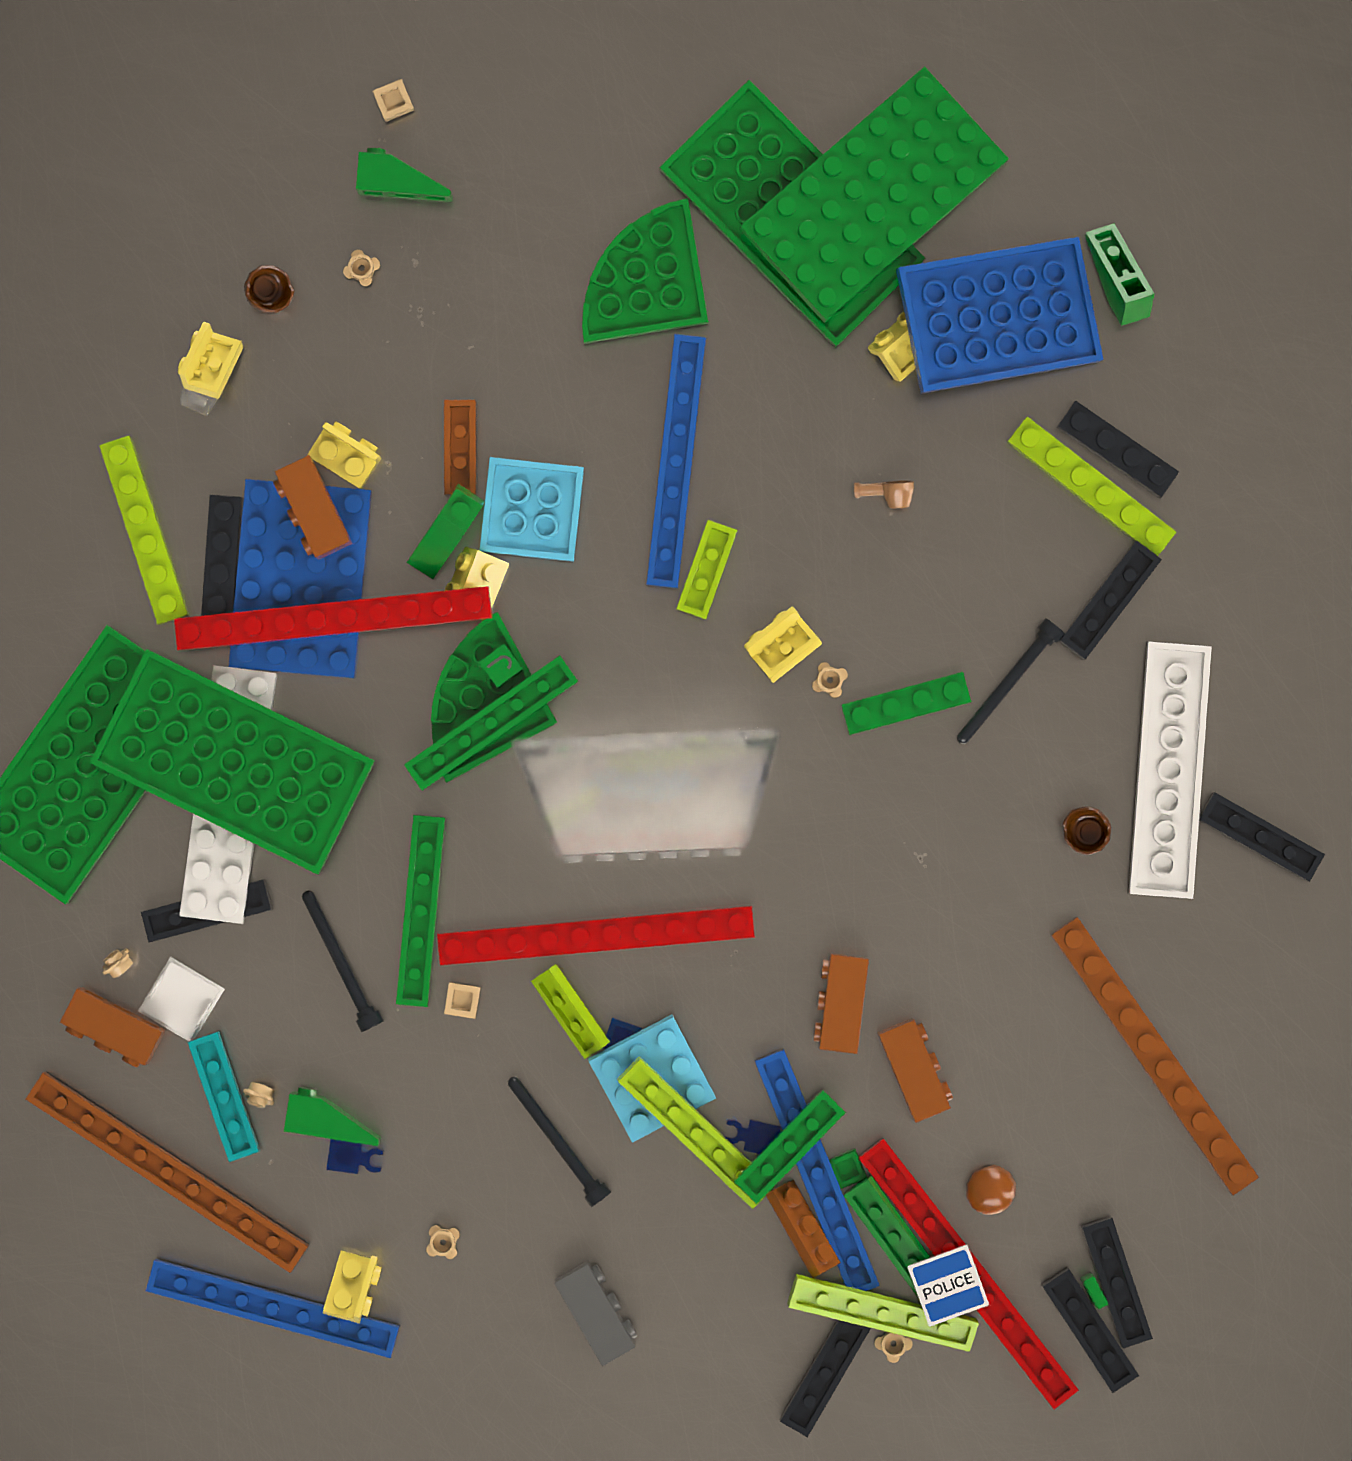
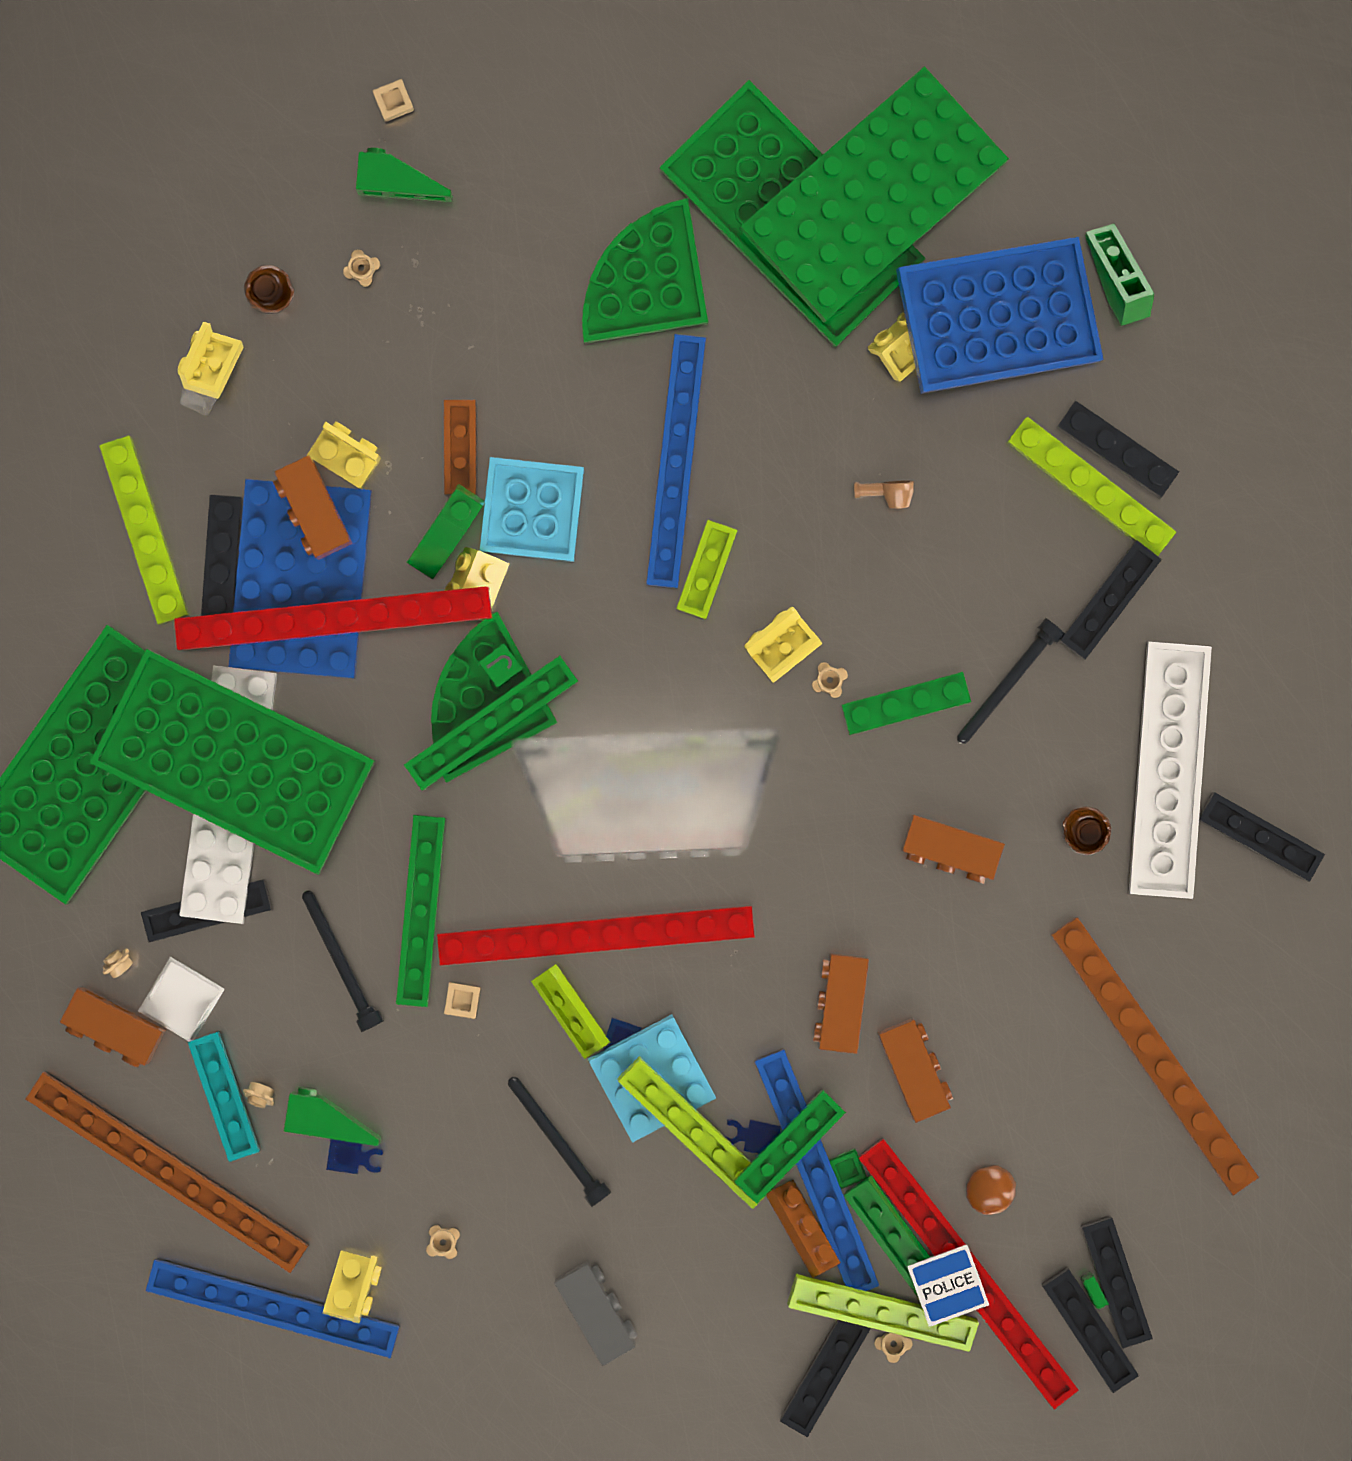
(952, 849): none -> dark orange brick

